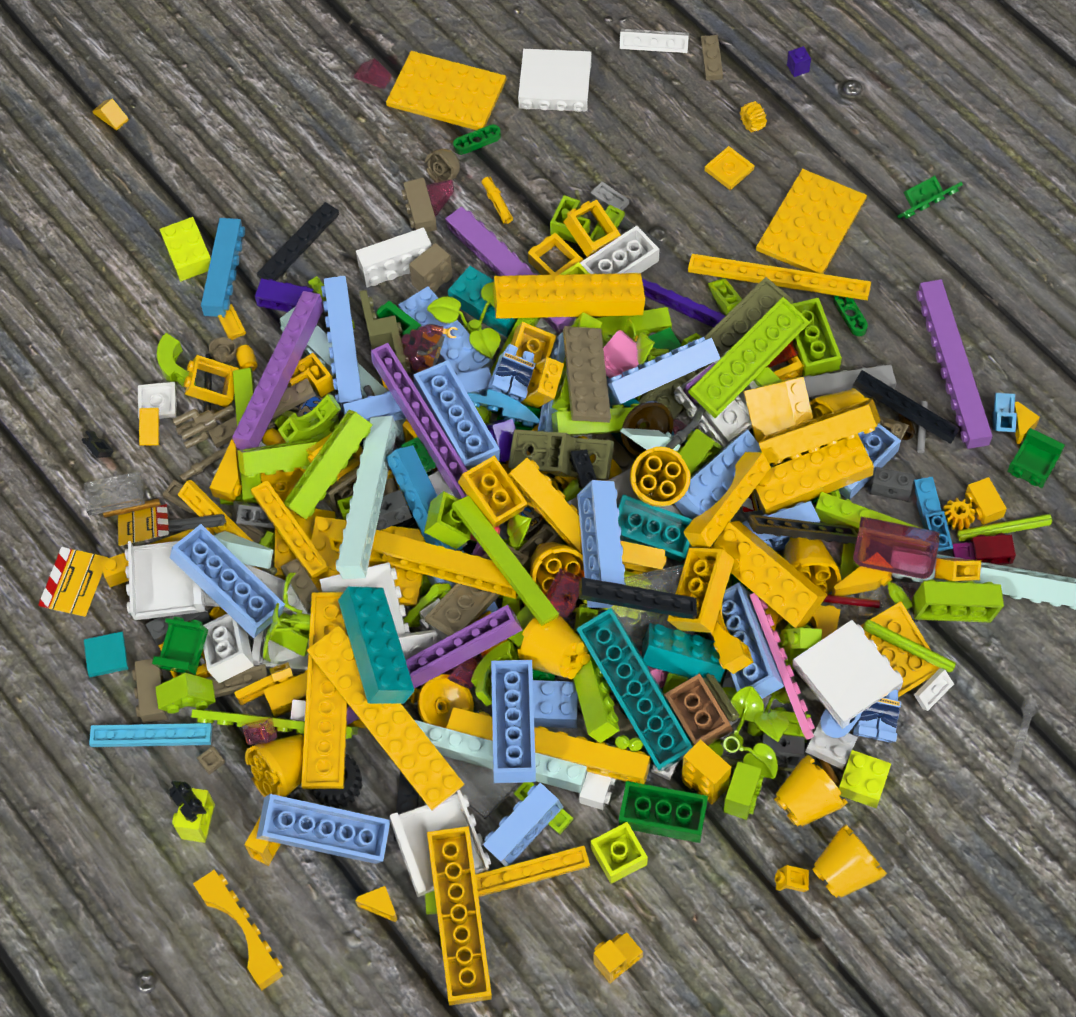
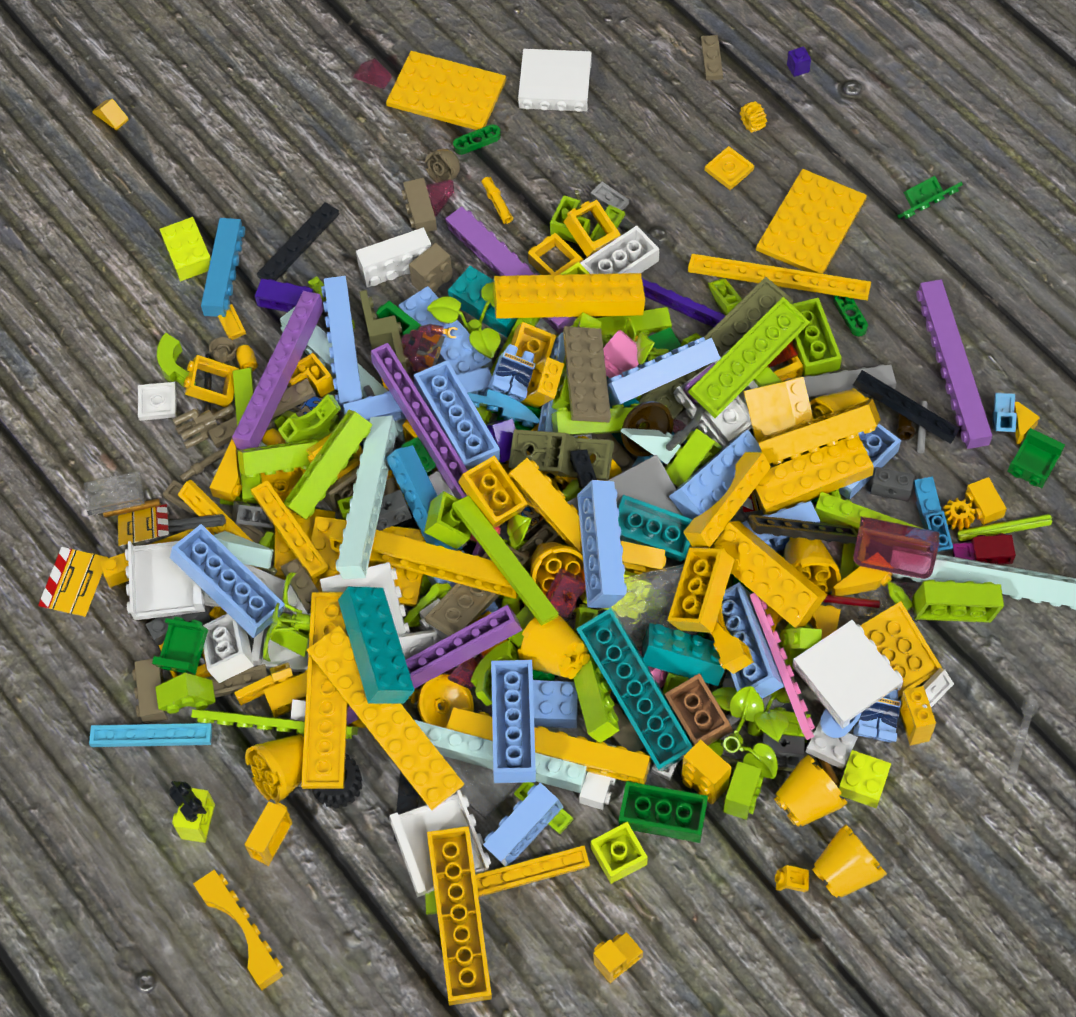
(97, 446): black plate -> none
(106, 654): teal tile -> none
(149, 426): yellow tile -> none
(211, 760): dark tan tile -> none
(259, 732): clear pink slope -> none
(323, 829): light blue brick -> none
(377, 903): yellow slope -> none
(623, 742): lime piece -> none
(637, 598): black plate -> none
(654, 40): white fence -> none
(661, 468): yellow cone -> none
(721, 698): olive axle -> none
(895, 427): dark tan hinge -> none
(909, 646): lime axle -> none
(917, 721): none -> yellow window
(957, 569): yellow slope -> none

